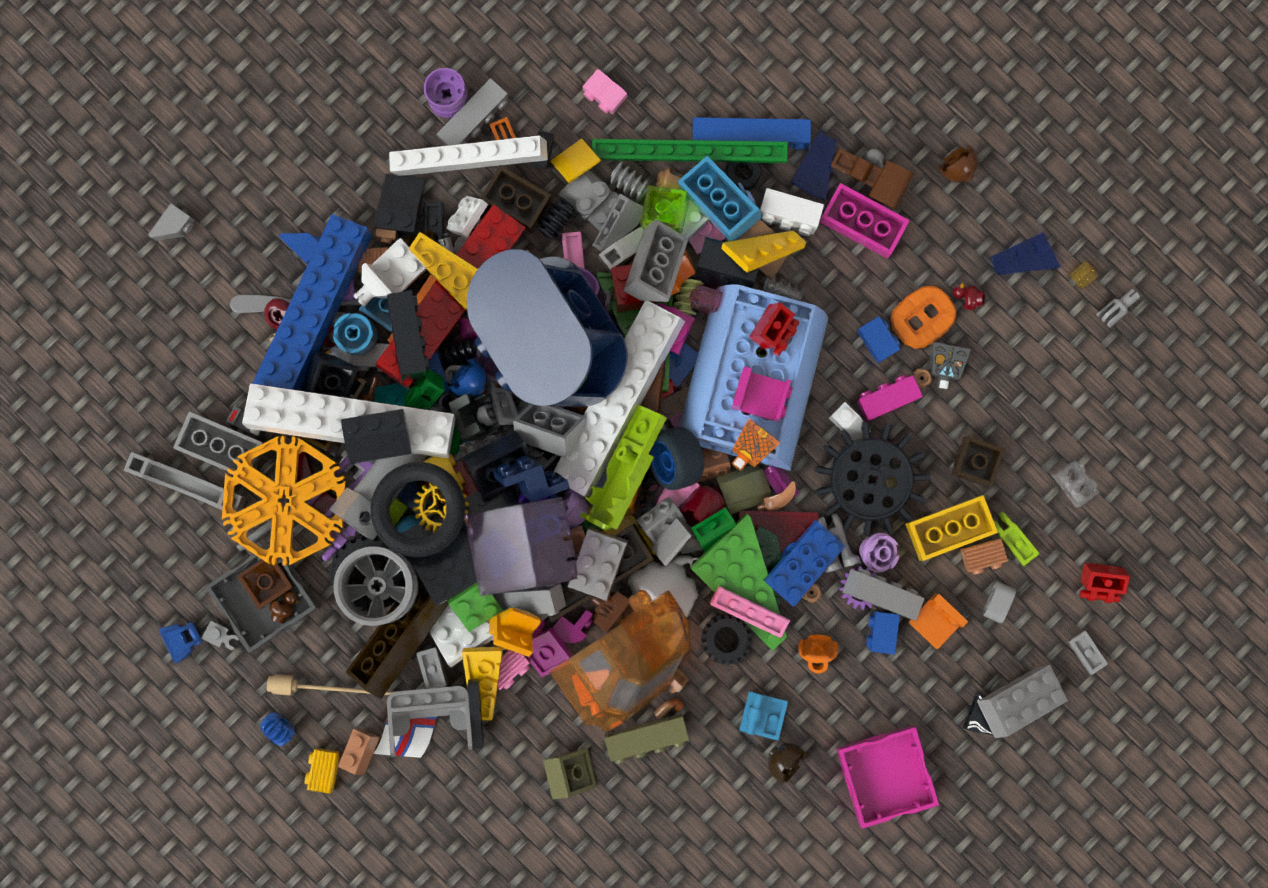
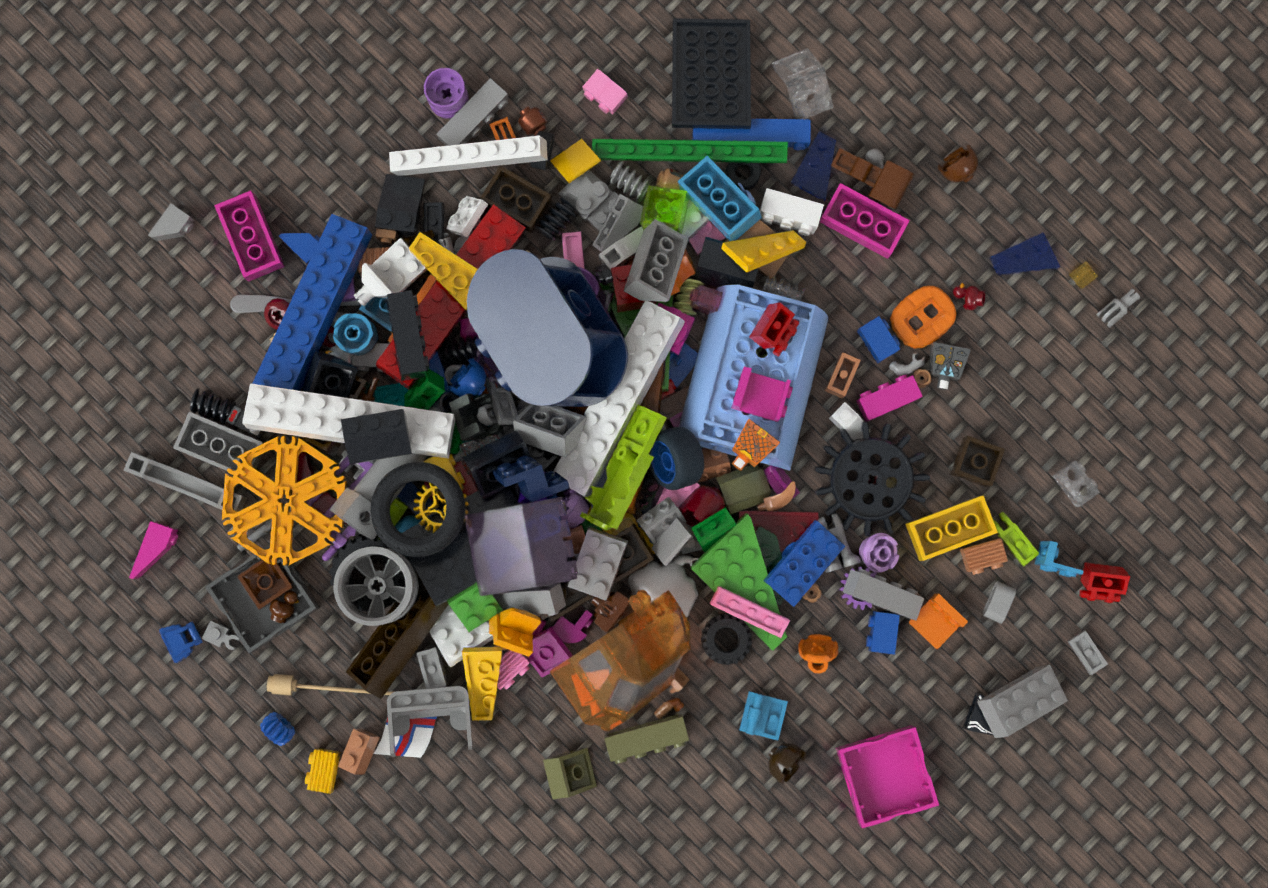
(155, 544): none -> dark pink slope
(210, 407): none -> black piece
(249, 236): none -> dark pink brick
(475, 713): black beam -> none
(532, 120): none -> copper head
(603, 274): none -> black plate
(711, 74): none -> black plate
(805, 76): none -> clear bracket
(842, 375): none -> nougat brick
(901, 369): none -> light grey piece
(1047, 553): none -> dark azure bracket

